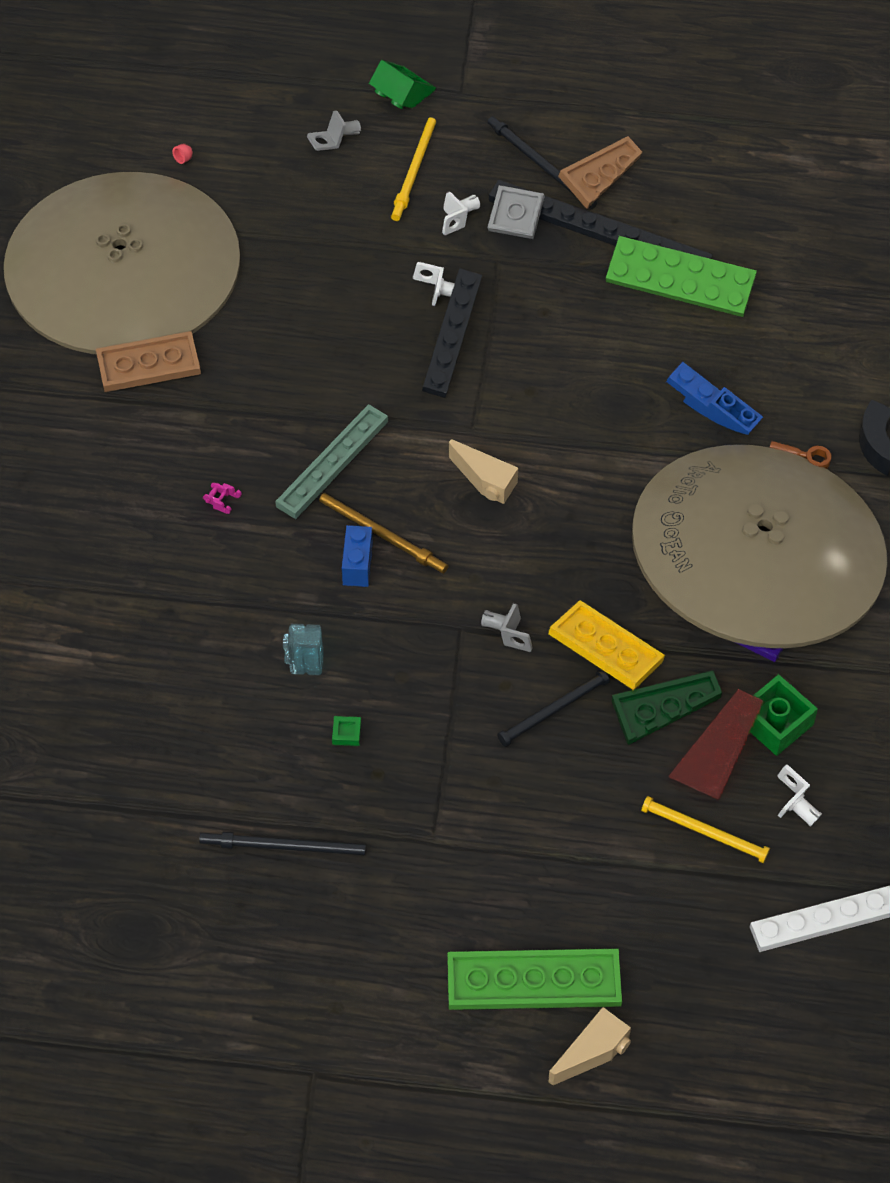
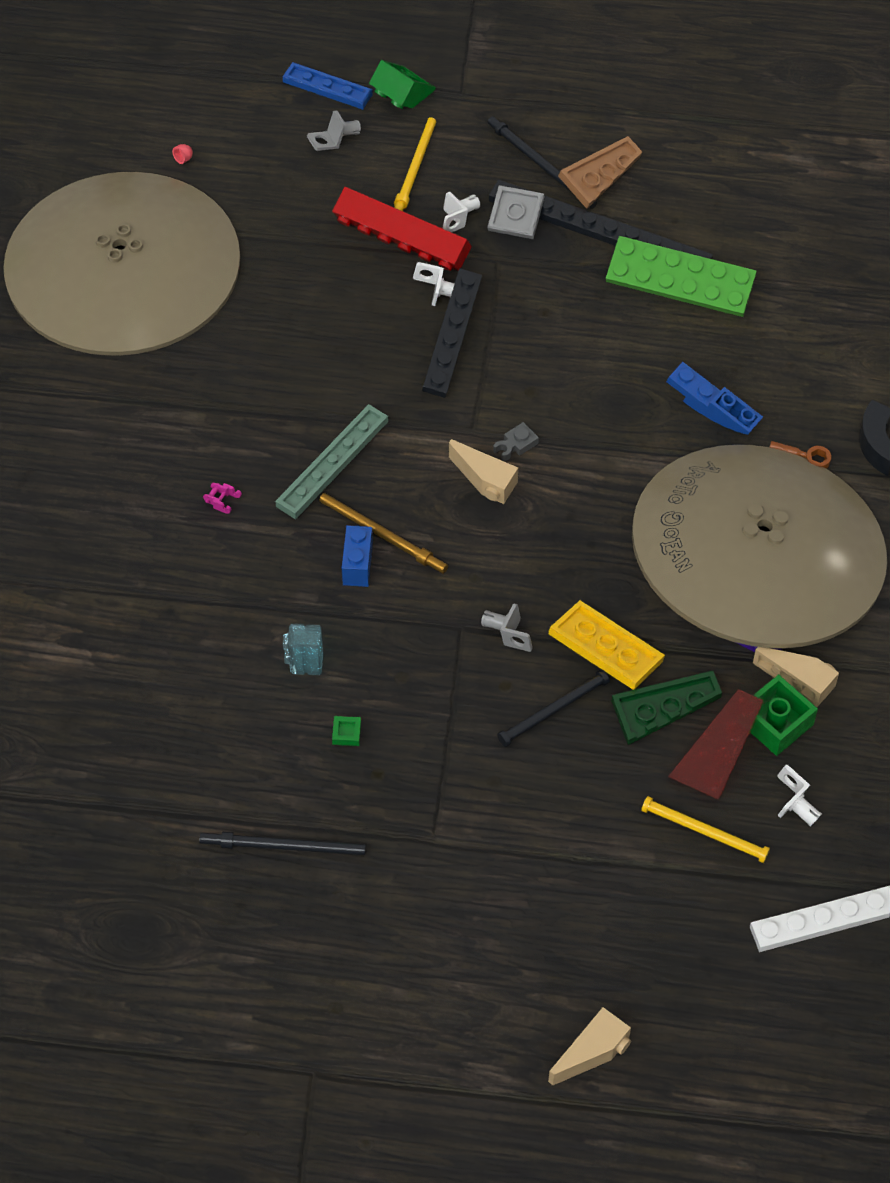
(148, 361): medium nougat plate -> none
(327, 85): none -> blue tile
(402, 229): none -> red brick
(516, 440): none -> dark grey plate
(534, 979): bright green plate -> none
(805, 673): none -> tan slope

